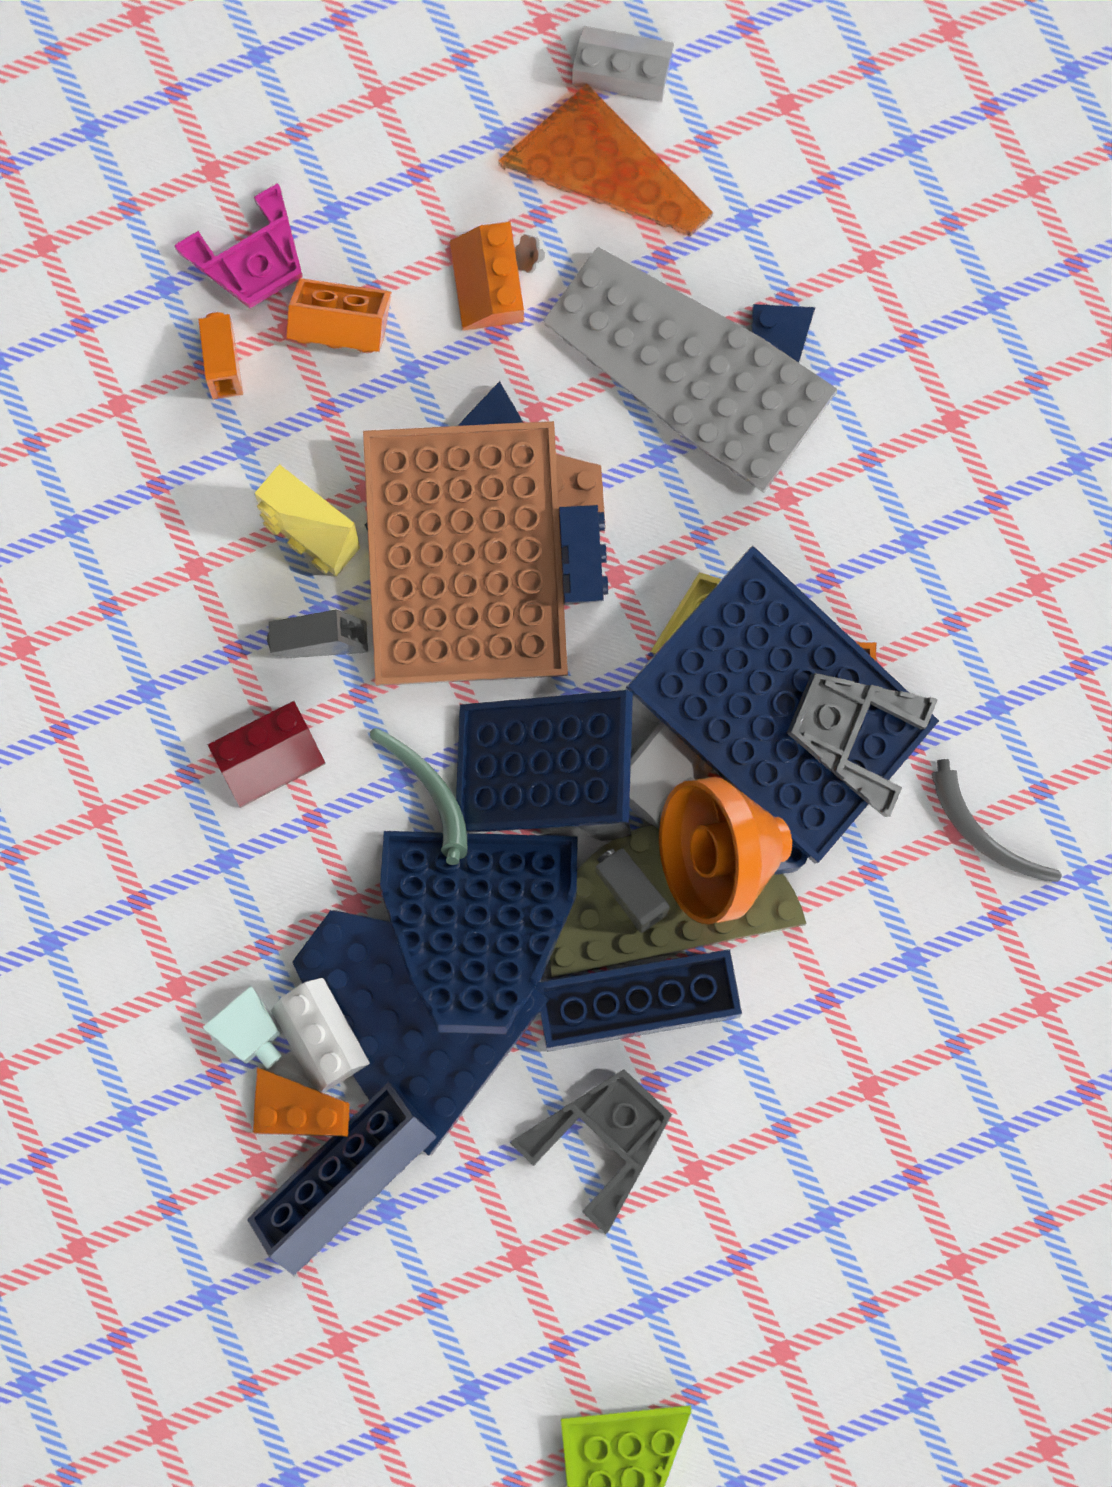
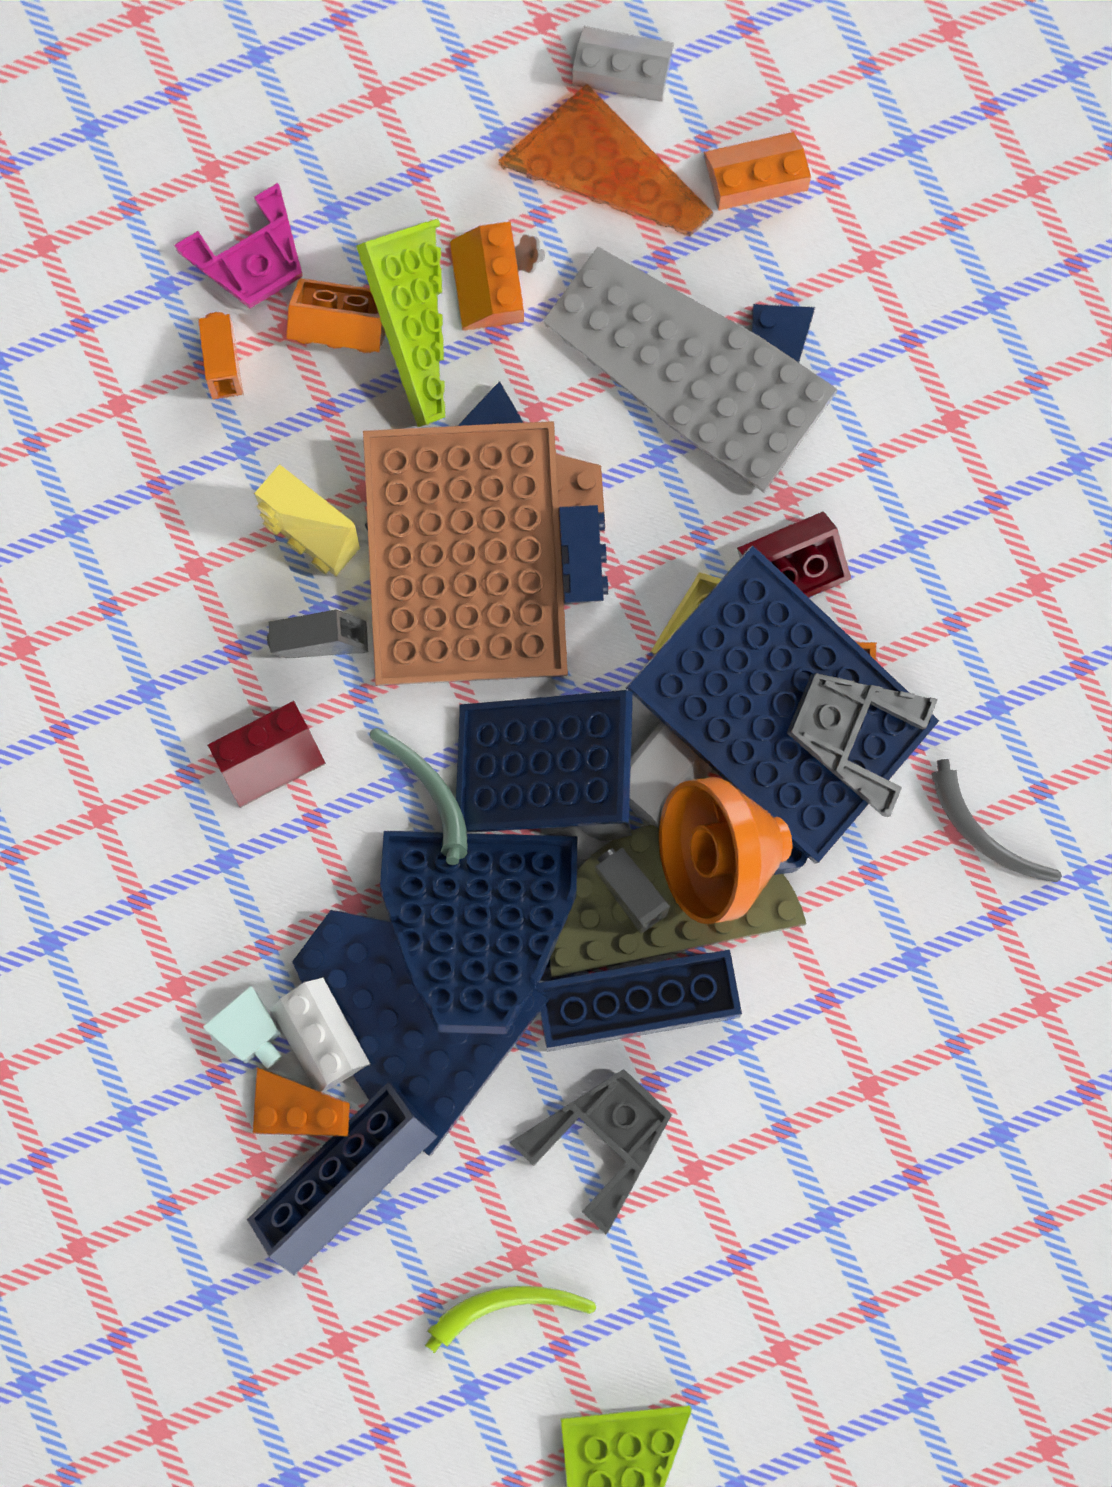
(405, 286): none -> lime wing
(475, 1307): none -> lime animal
(758, 170): none -> orange slope
(806, 554): none -> dark red slope

